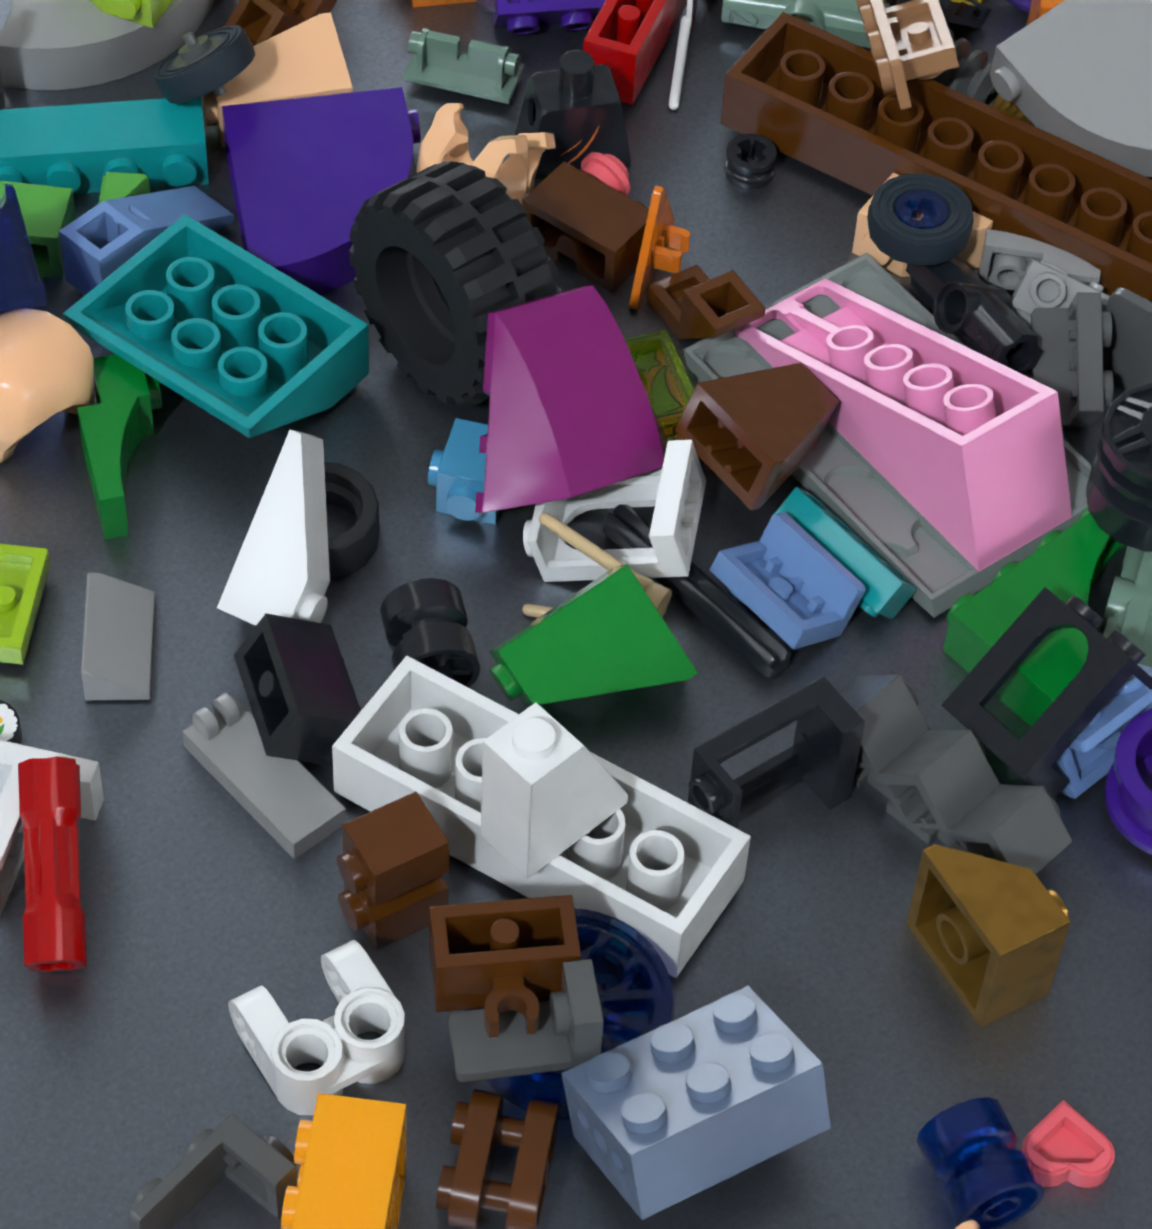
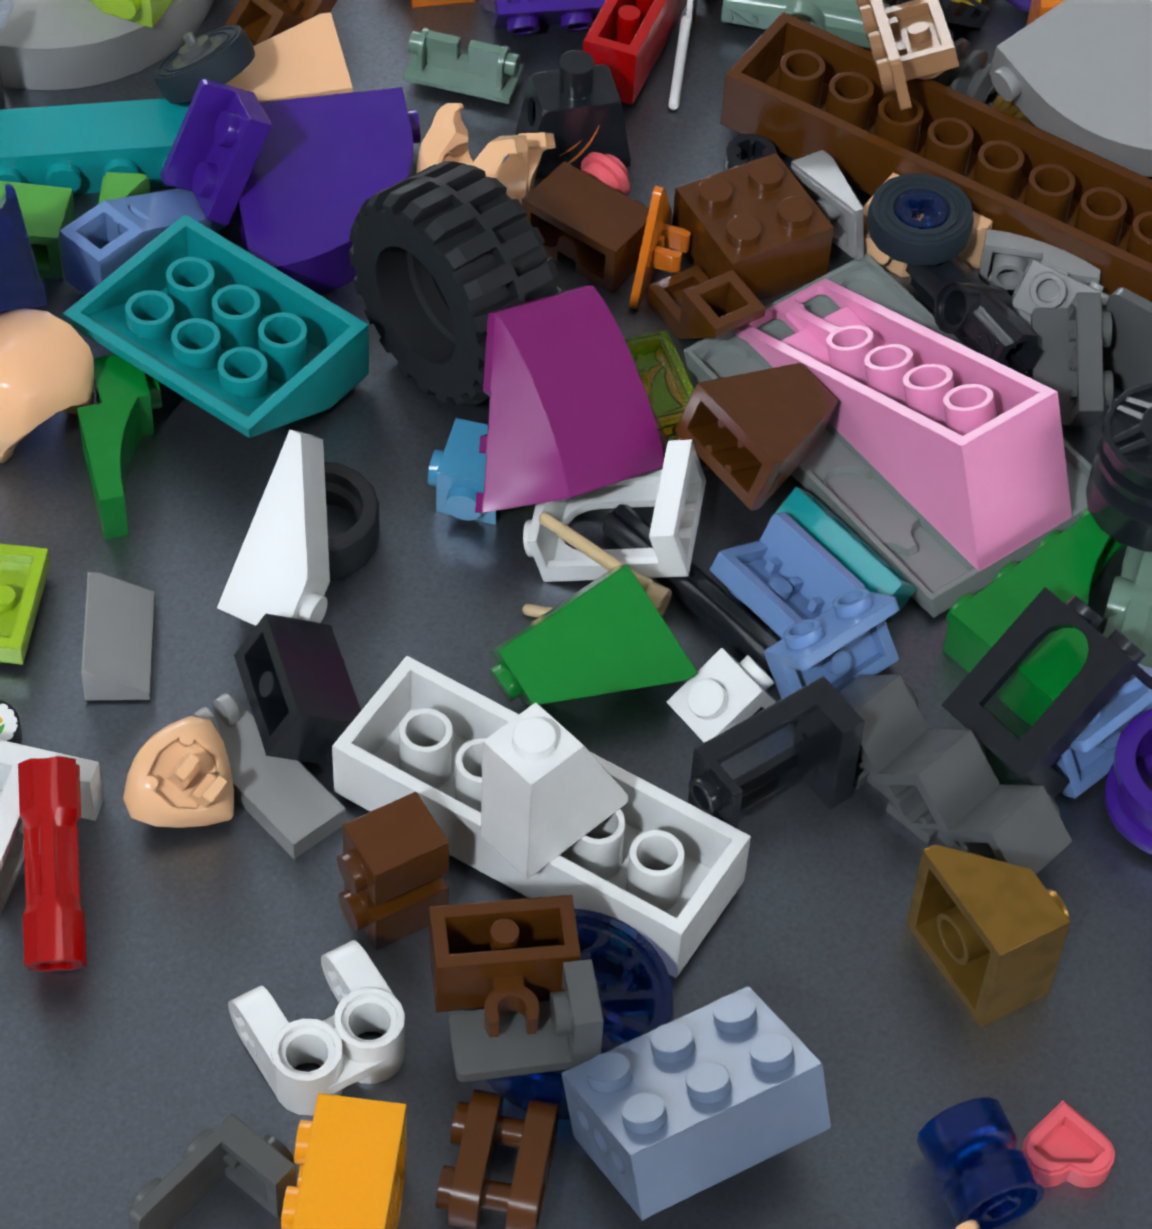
(181, 777): none -> light nougat piece
(217, 147): none -> dark purple bracket
(429, 625): black wheel -> none
(722, 695): none -> white bracket
(755, 224): none -> reddish brown brick
(835, 198): none -> light grey slope
(837, 644): none -> medium blue bracket

